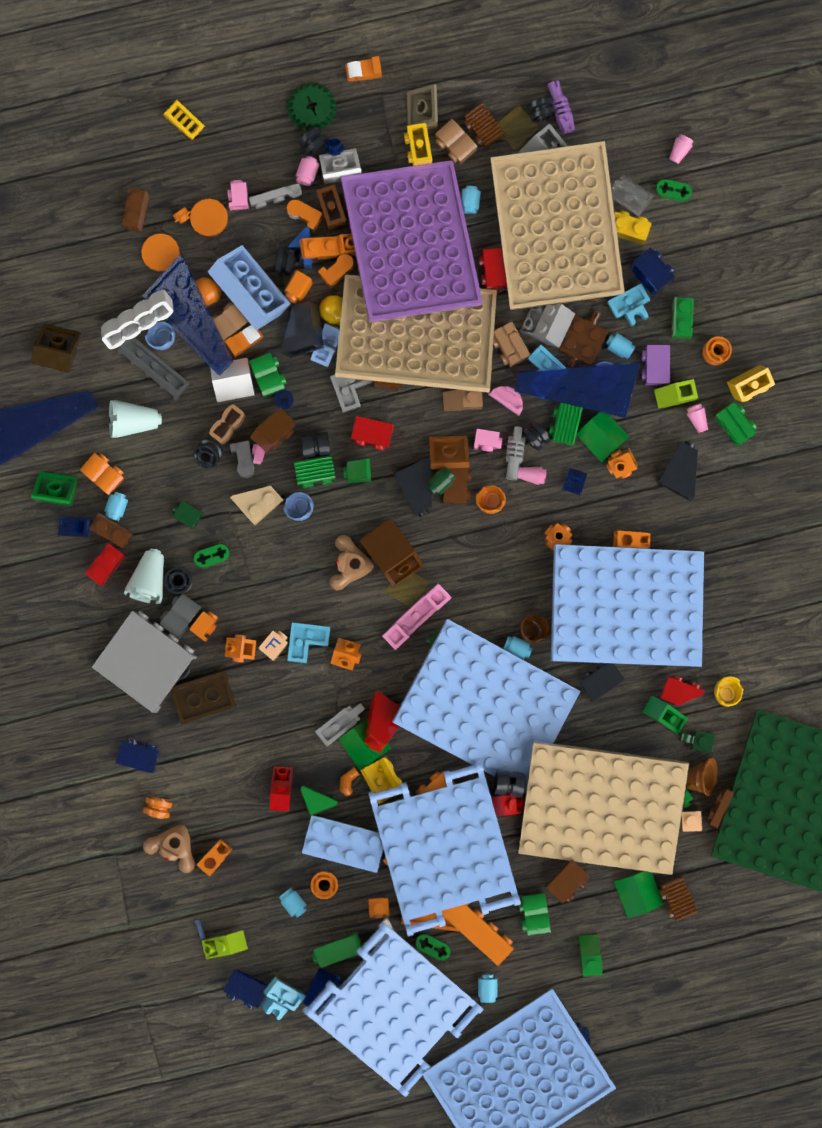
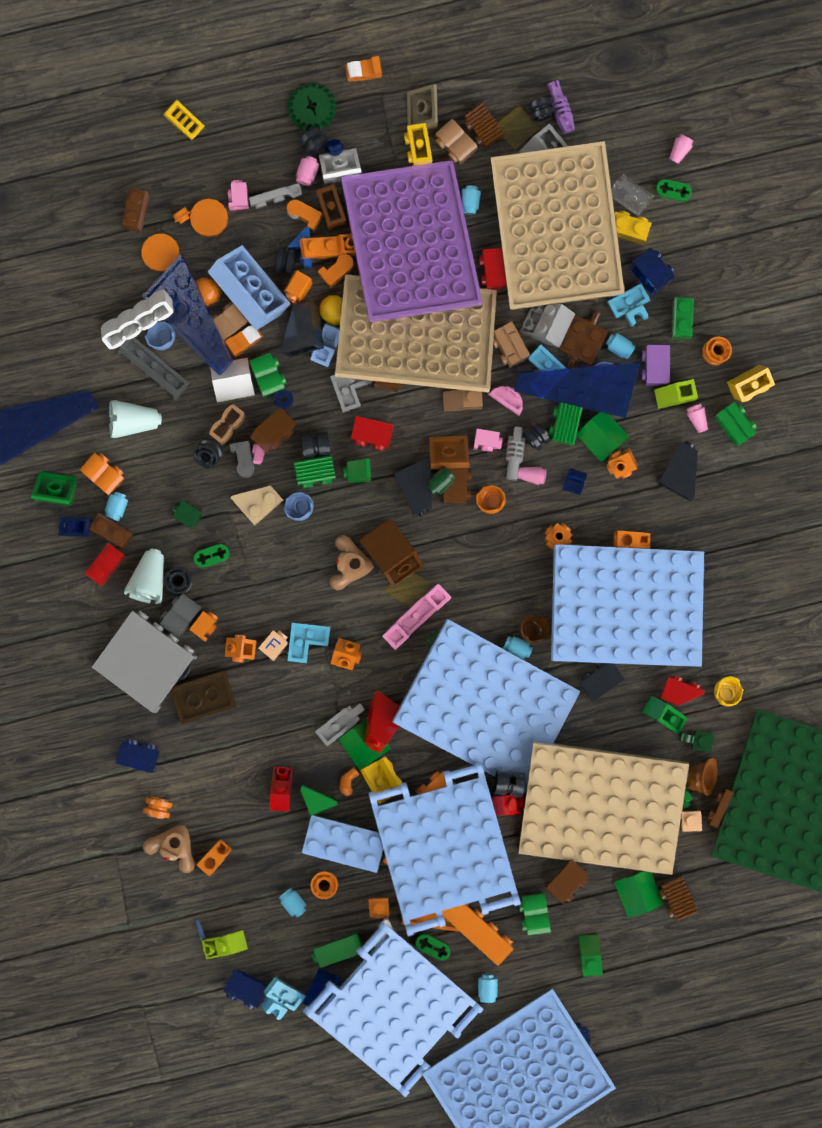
(55, 348): dark brown slope -> none

